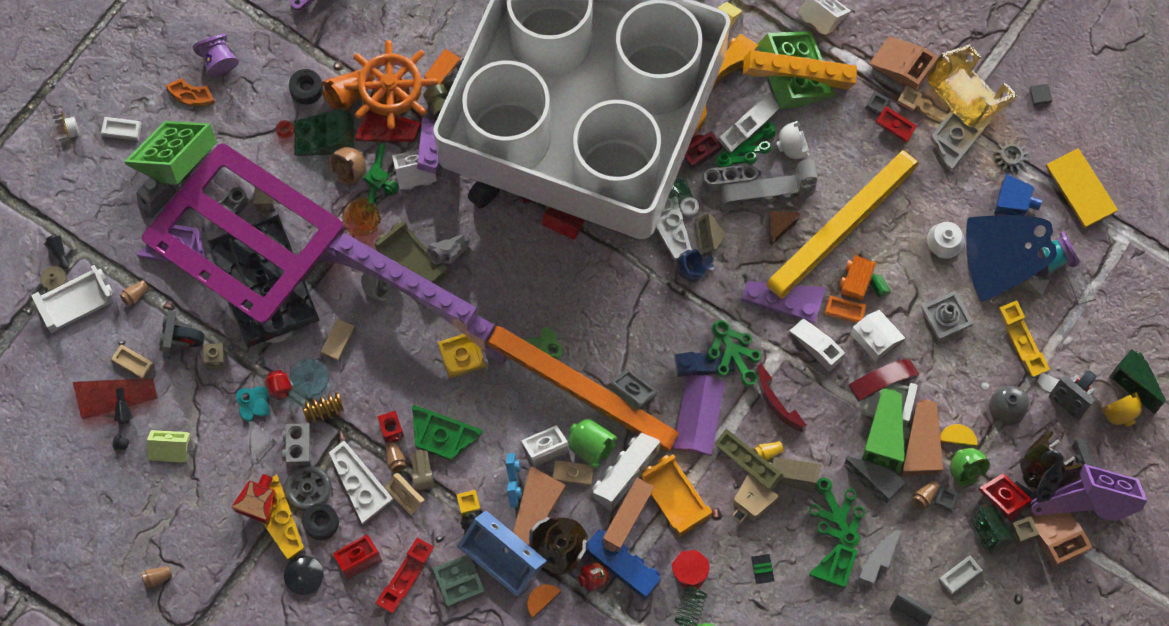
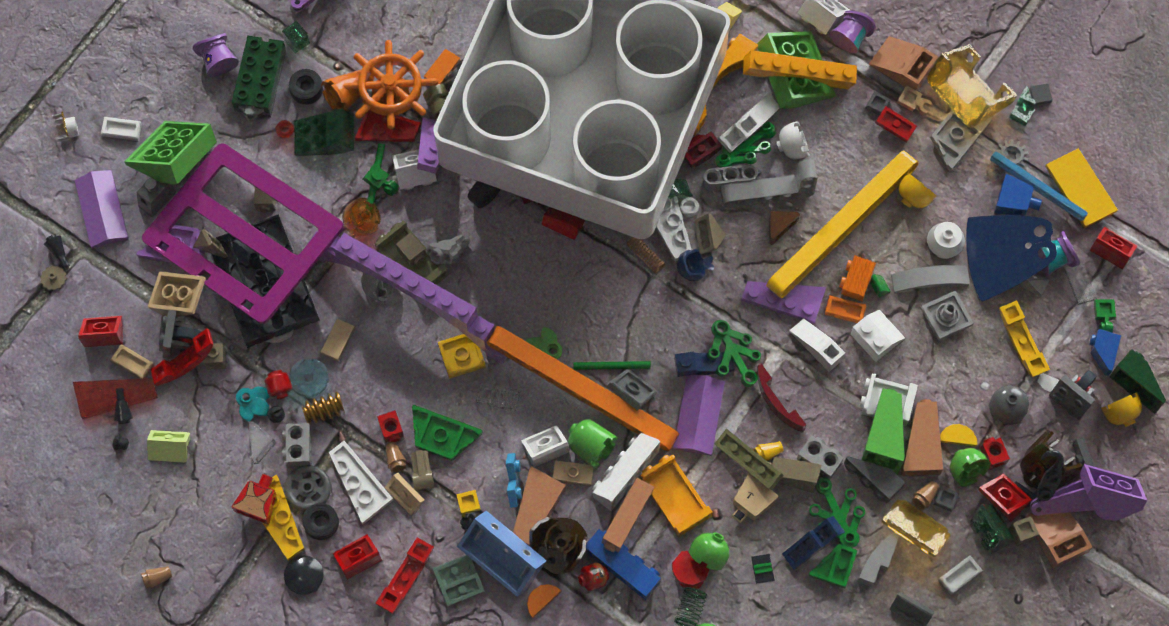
(74, 299): white panel -> none
(101, 208): none -> medium lavender slope
(101, 331): none -> red slope
(132, 294): medium nougat cone -> none
(176, 293): none -> tan slope
(185, 362): none -> red slope
(190, 94): orange tile -> none
(208, 243): none -> dark tan slope
(233, 205): dark grey piece -> none
(258, 77): none -> dark green piece
(276, 414): none -> black piece
(295, 37): none -> clear green brick
(348, 164): medium nougat cylinder -> none
(411, 250): none -> dark tan brick
(612, 365): none -> green bar
(658, 265): none -> medium nougat piece
(710, 549): none -> bright green cylinder
(813, 542): none -> dark blue slope
(824, 453): none -> light grey brick
(852, 31): none -> medium lavender hat
(882, 378): dark red slope -> none
(914, 192): none -> yellow cylinder
(916, 527): none -> clear yellow piece
(930, 277): none -> light grey slope
(995, 461): none -> red brick
(1023, 109): none -> clear green slope
(1039, 186): none -> dark azure axle
(1105, 311): none -> green plate
(1105, 349): none -> blue slope
(1113, 248): none -> red slope

